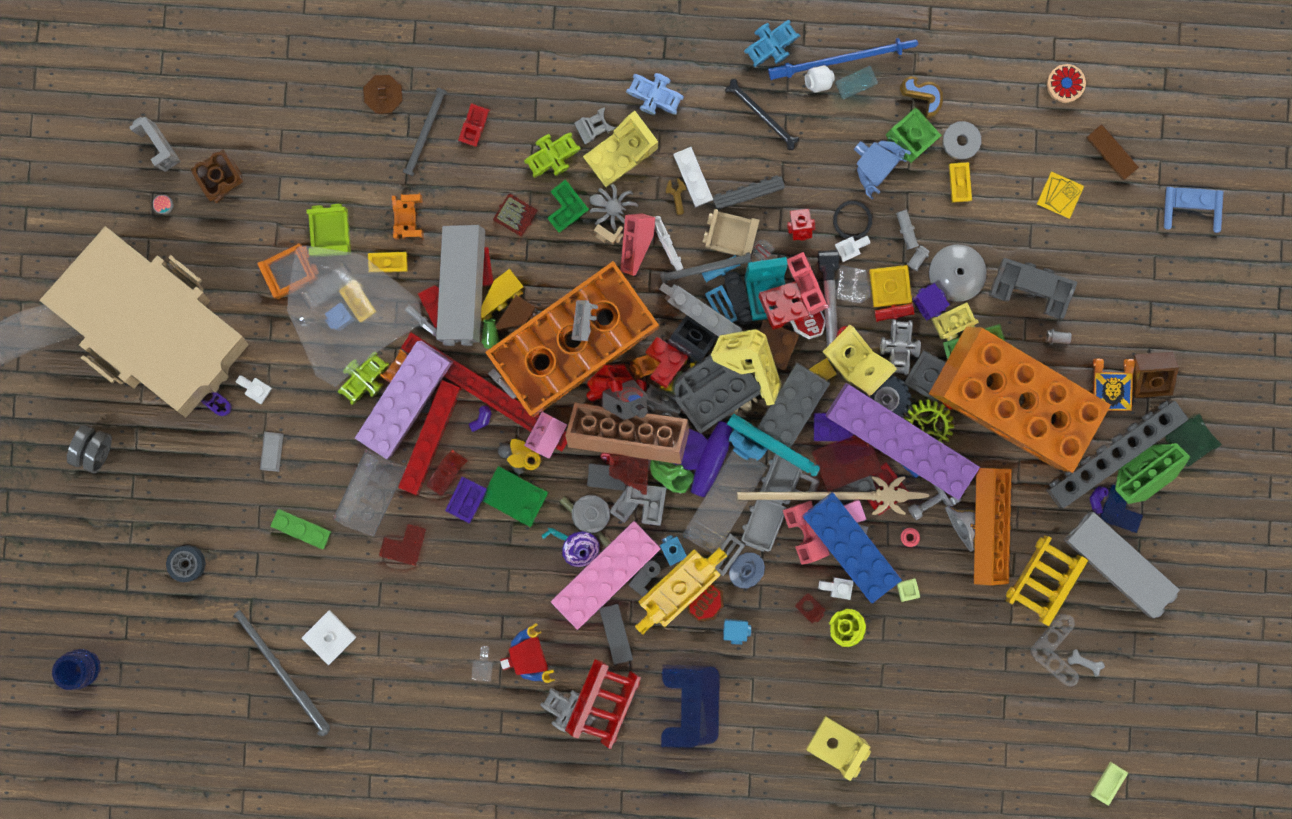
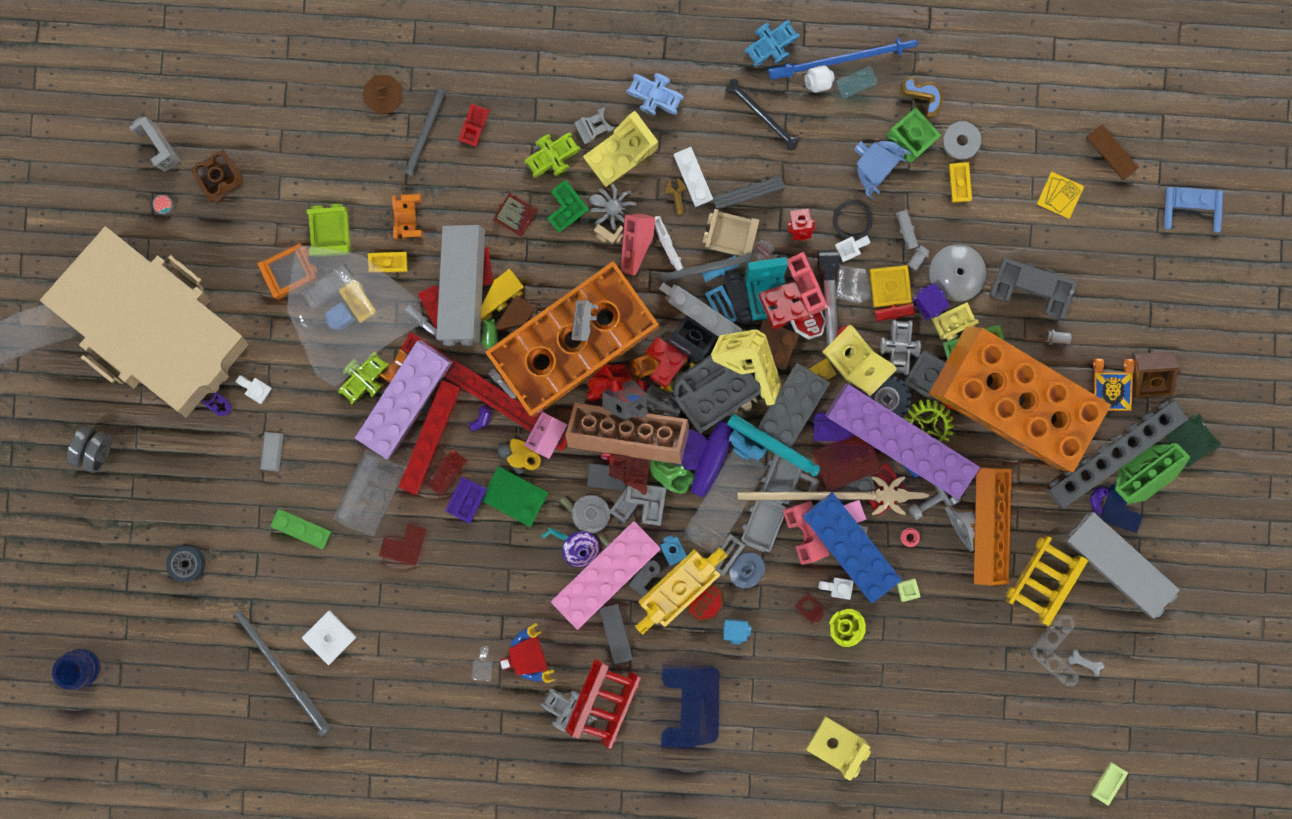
(1066, 83): tile -> none

